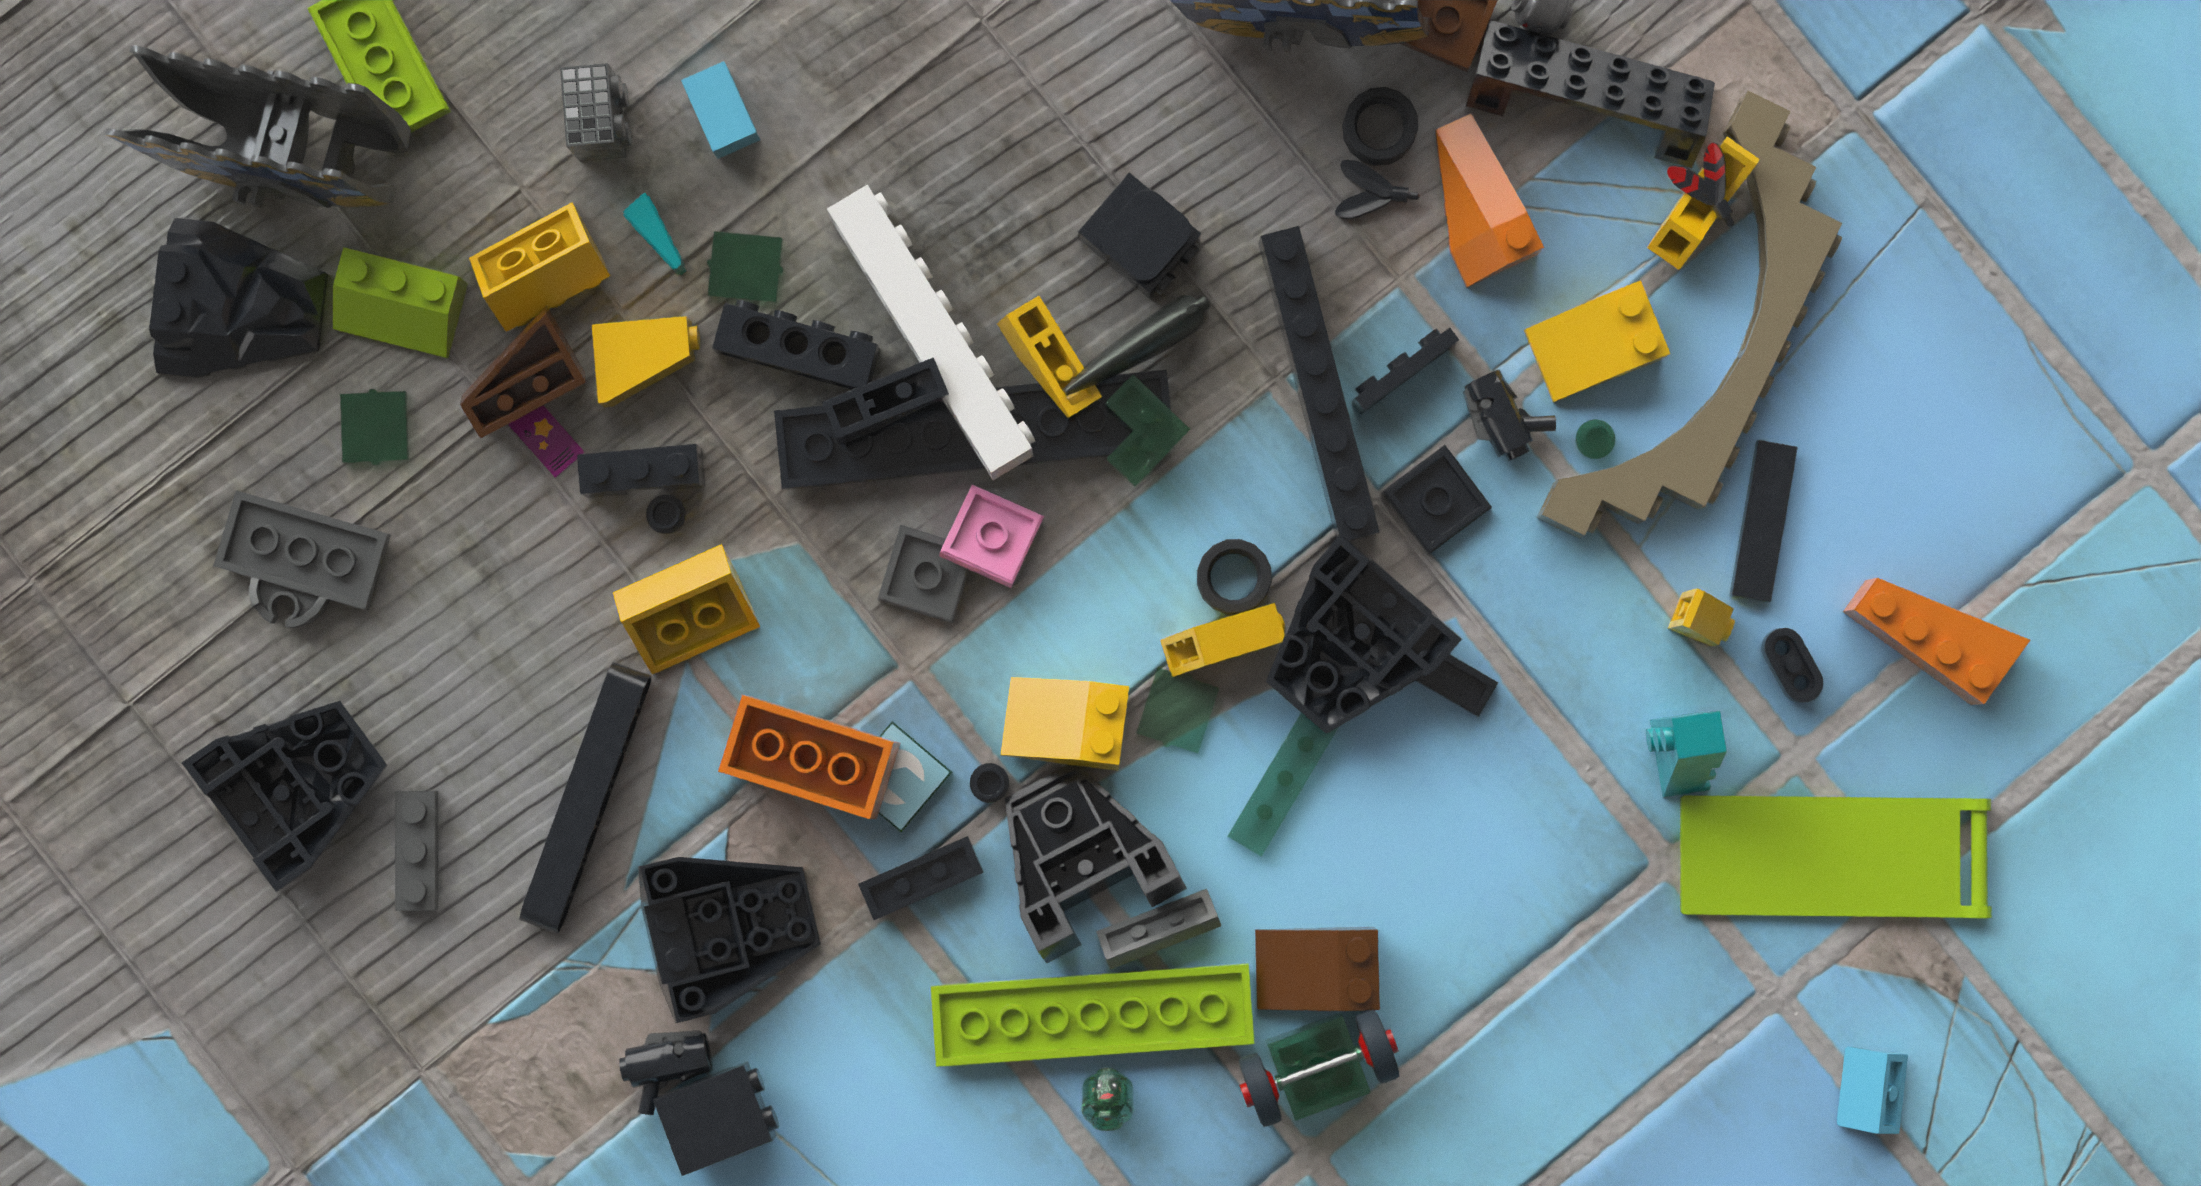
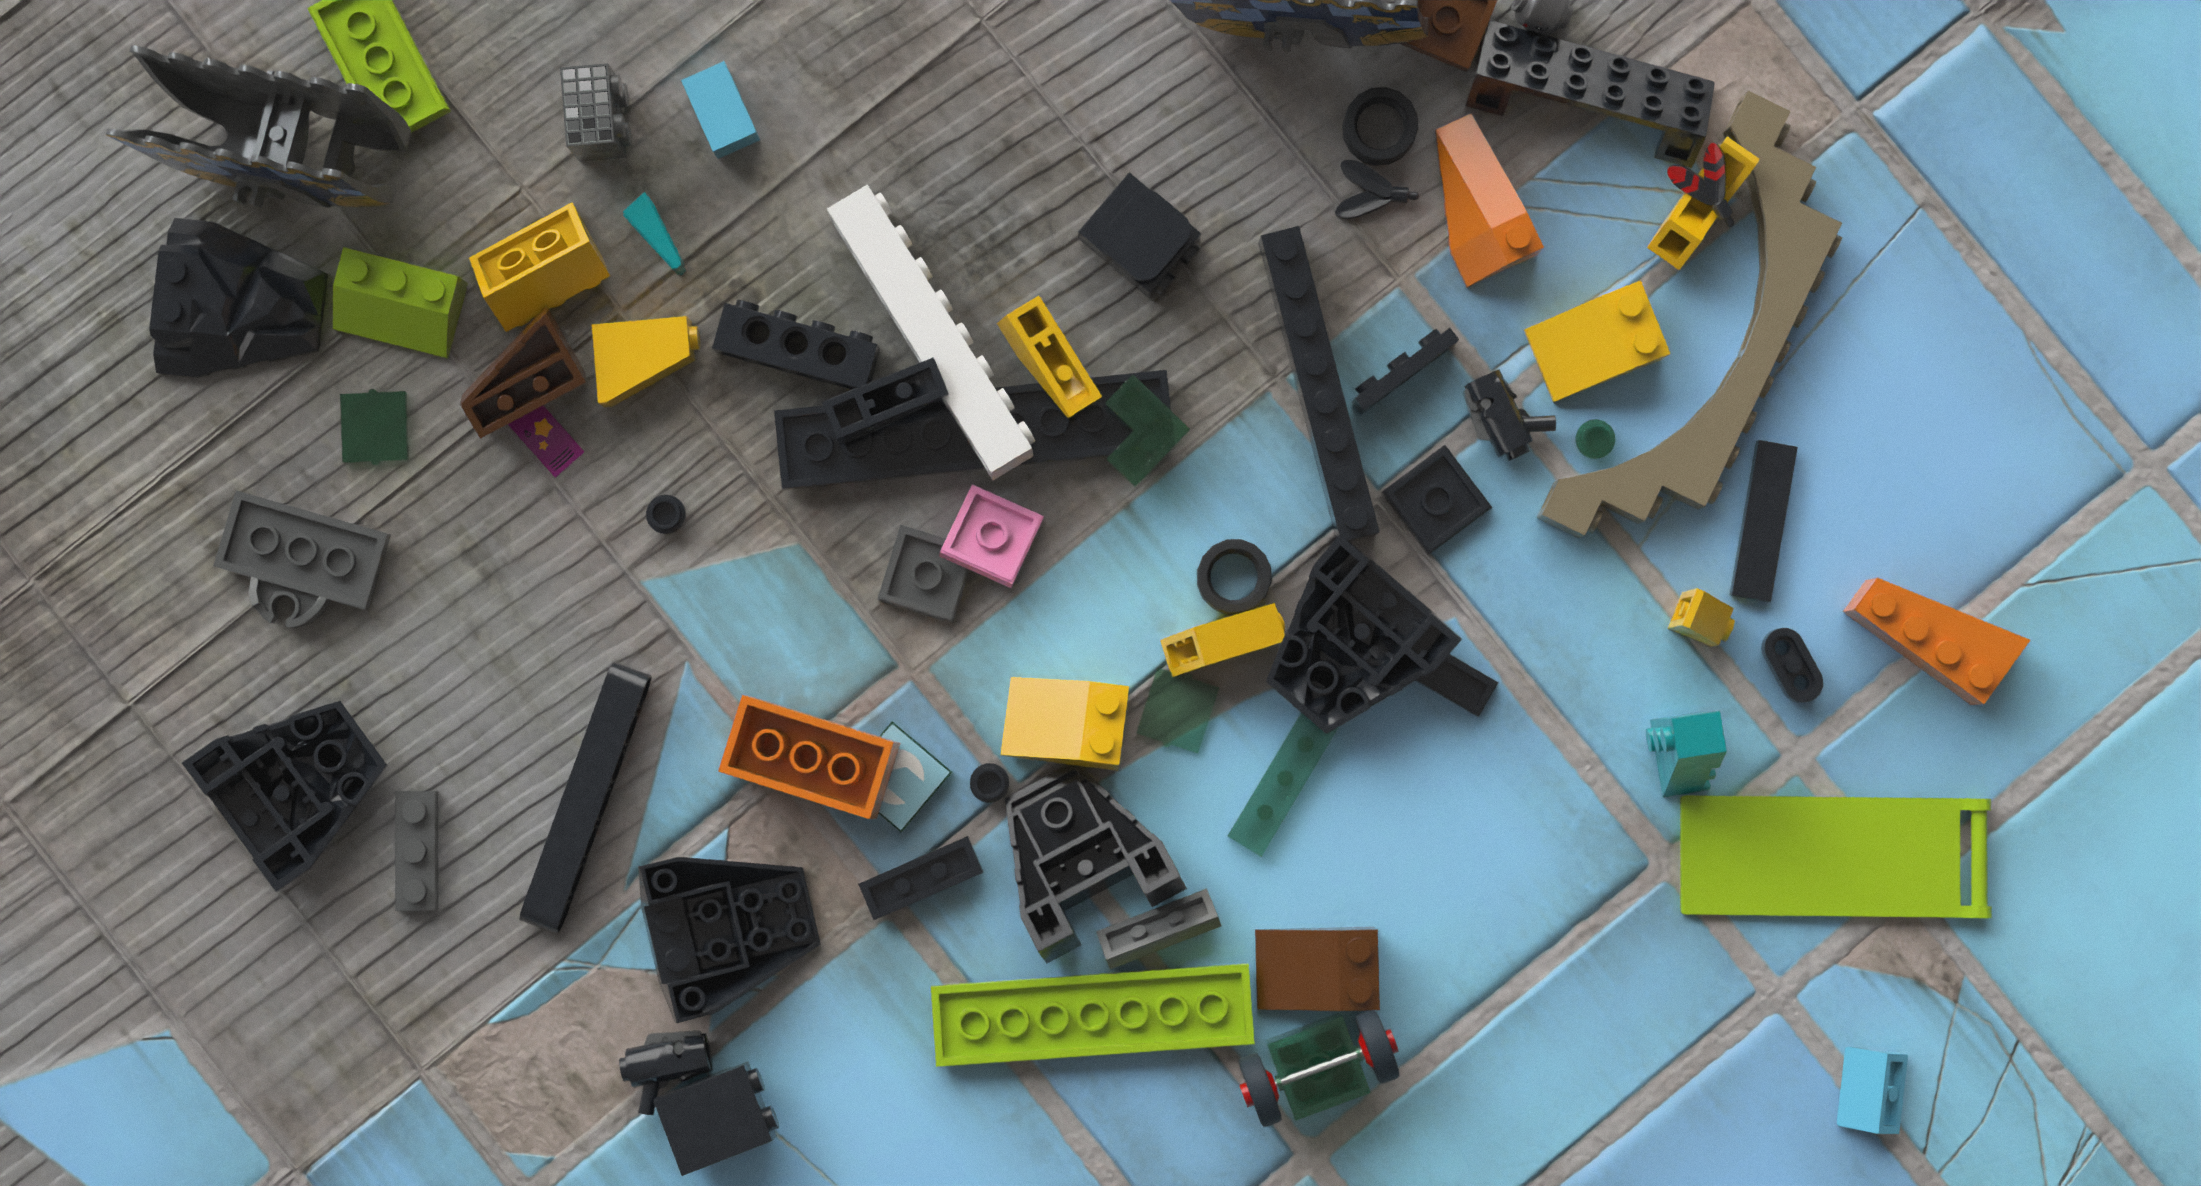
(641, 469): black arch -> none
(685, 609): yellow slope -> none
(745, 266): clear green piece -> none
(1107, 1099): clear green head -> none
(1144, 341): pearl dark grey piece -> none

